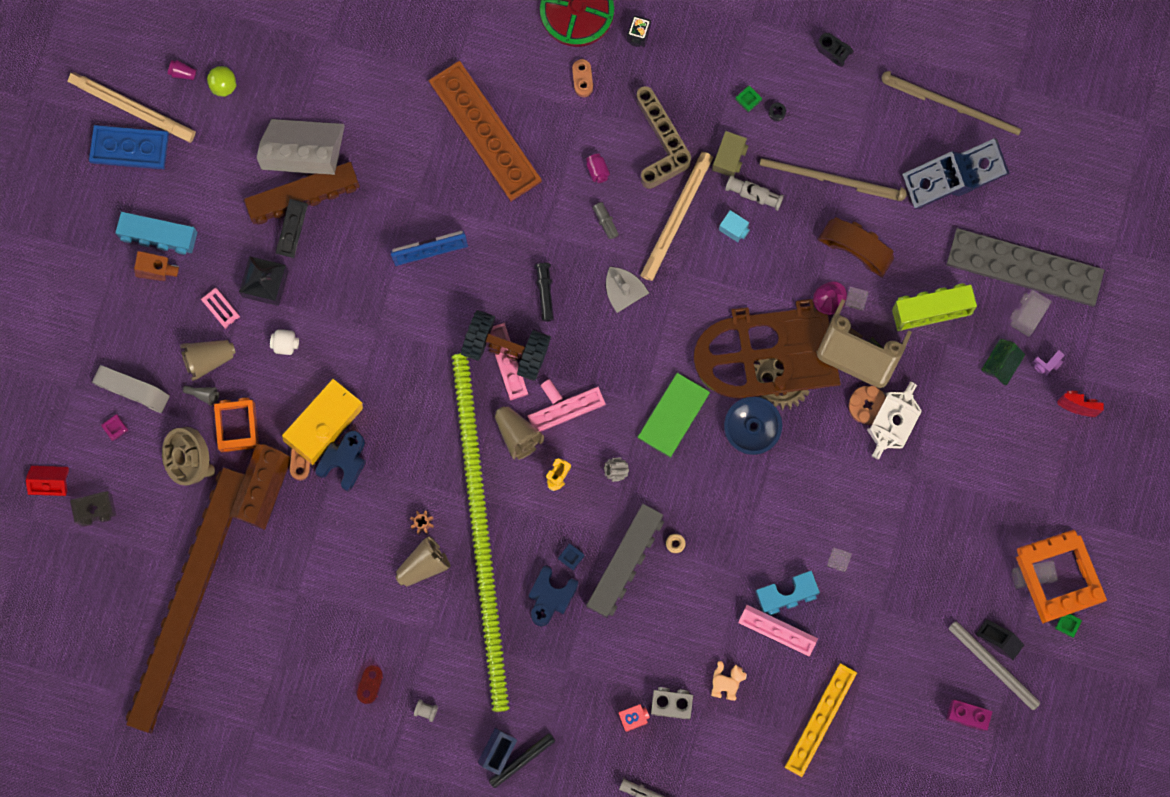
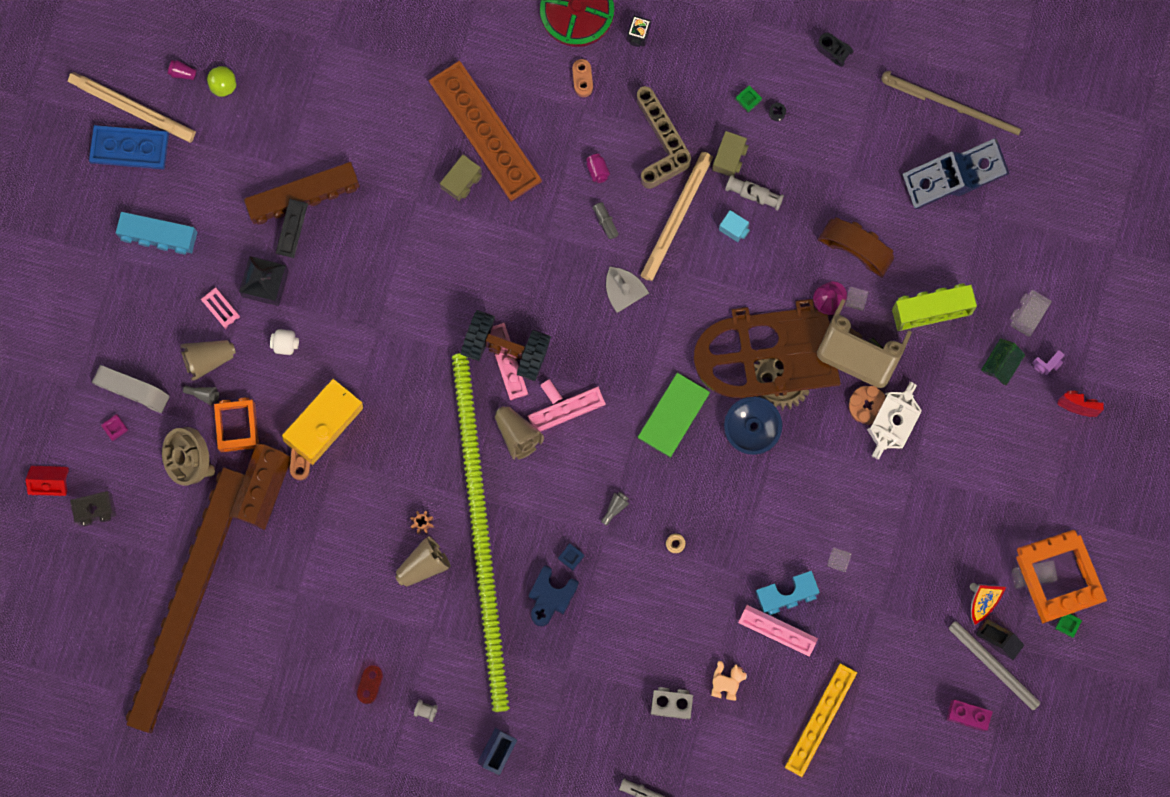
(146, 265): dark orange torso -> none
(300, 146): light grey slope -> none
(345, 457): dark blue piece -> none
(429, 248): blue slope -> none
(461, 178): none -> olive piece
(522, 760): black axle -> none
(543, 282): black pin -> none
(558, 474): yellow animal -> none
(616, 469): light grey gear -> none
(617, 504): none -> dark grey cone
(625, 560): dark grey brick -> none
(634, 717): coral brick -> none
(861, 186): dark tan bar -> none
(984, 600): none -> shield
(1025, 267): dark grey plate -> none

